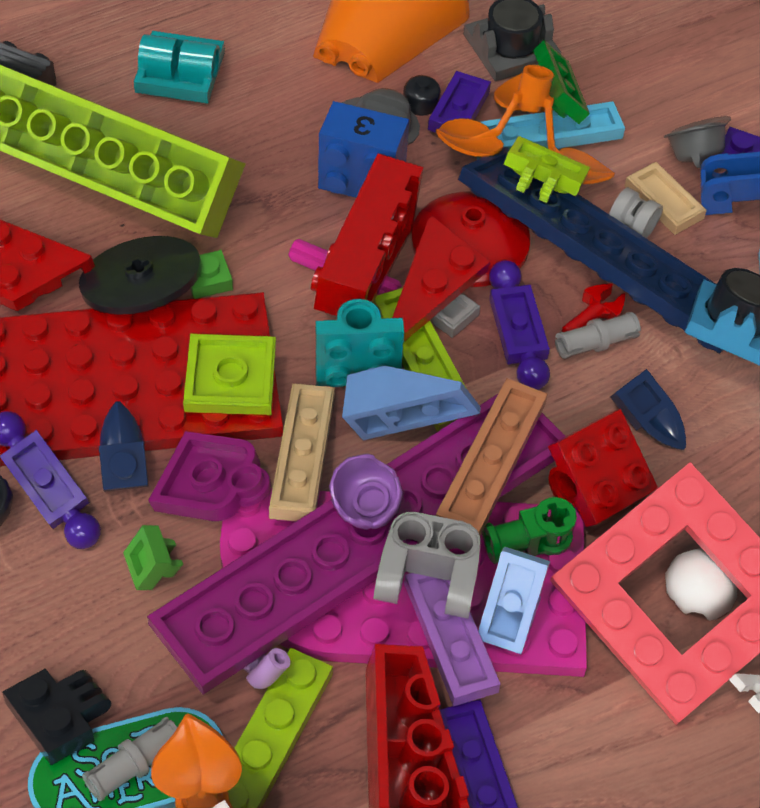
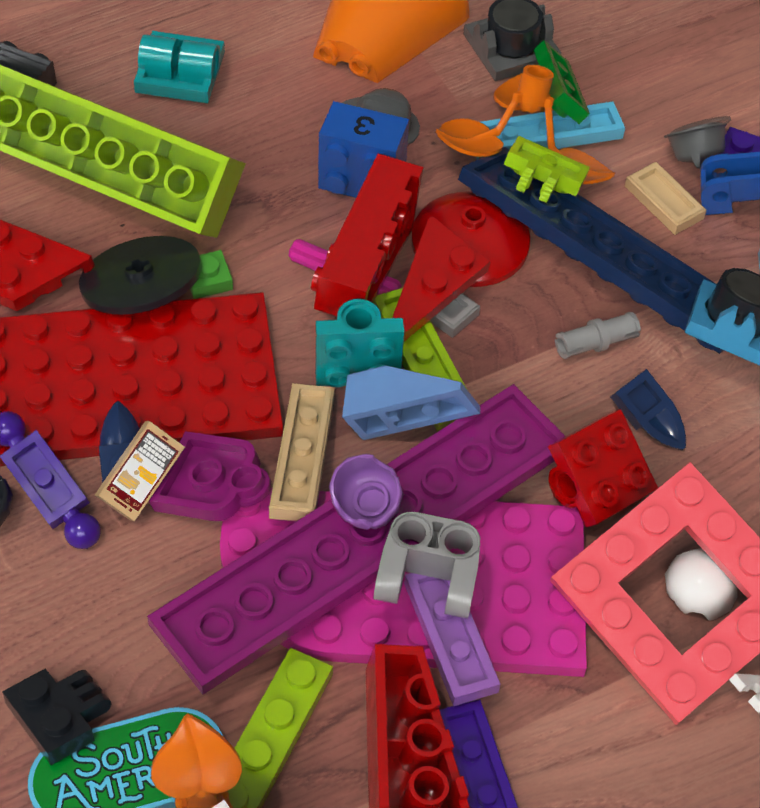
(130, 761): light grey pin -> none
(139, 471): none -> tile
(150, 558): bright green tile -> none
(230, 374): lime tile -> none
(267, 668): lavender arm -> none
(422, 94): black piece -> none
(460, 100): dark purple plate -> none
(493, 455): nougat plate -> none
(513, 600): light blue slope -> none
(519, 324): dark purple plate -> none
(533, 530): green connector -> none
(593, 297): red bar -> none
(635, 212): light grey wheel -> none

